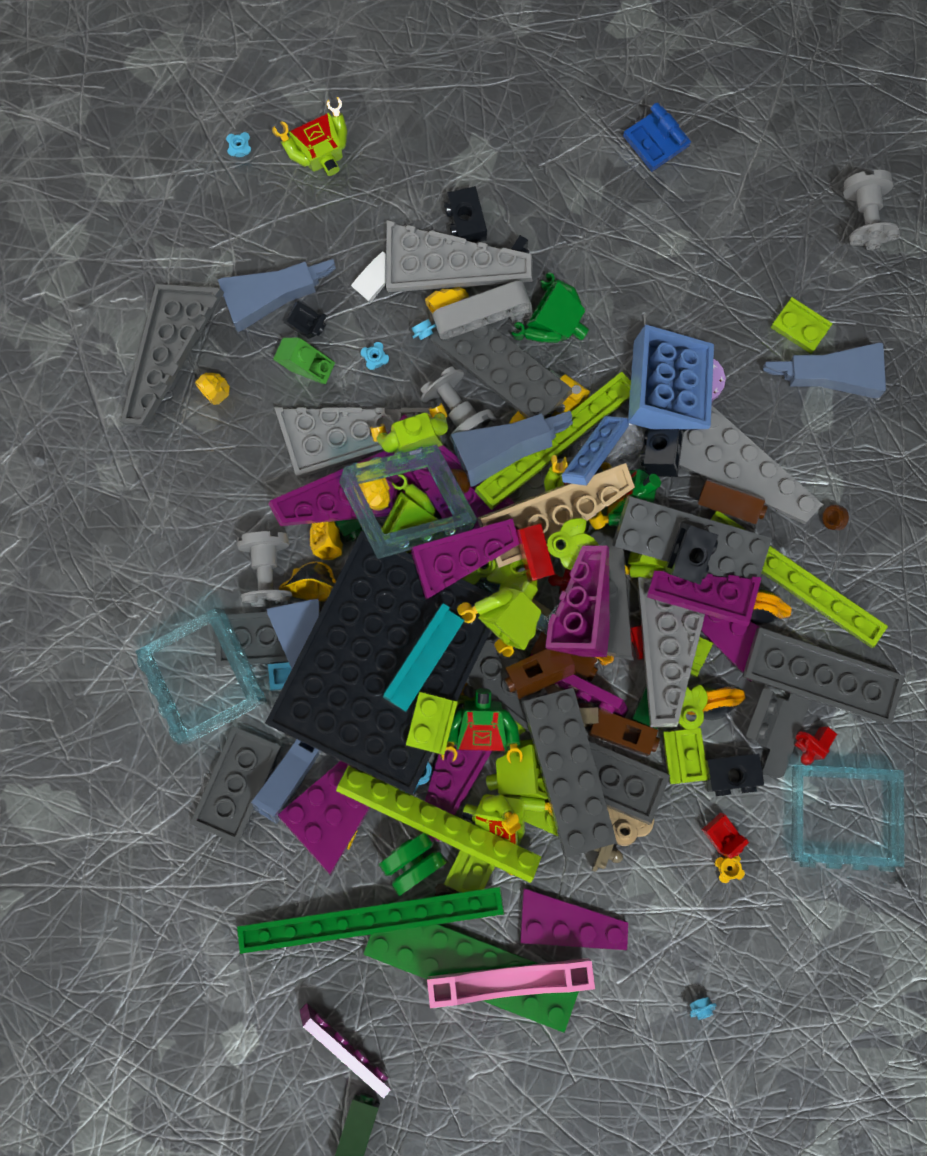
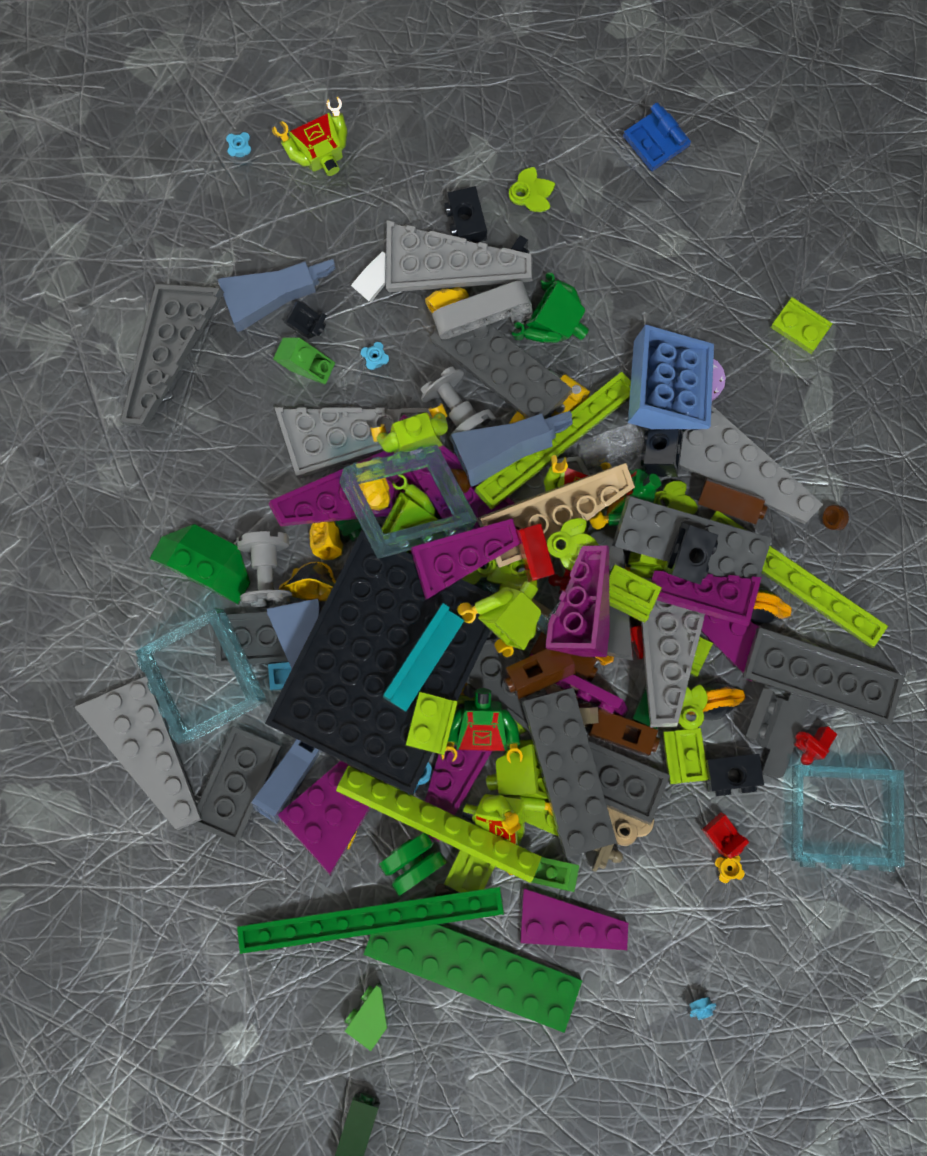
(141, 742): none -> light grey wing
(204, 560): none -> green wedge
(213, 387): yellow rock -> none
(340, 1047): wing -> none
(371, 1019): none -> bright green slope
(423, 329): medium azure plate -> none
(510, 981): bright pink arch -> none
(534, 189): none -> lime plate
(556, 874): none -> bright green slope
(595, 450): medium blue tile -> none
(632, 593): none -> lime plate
(675, 497): none -> lime plate
(849, 371): sand blue piece -> none
(868, 193): light grey piece -> none

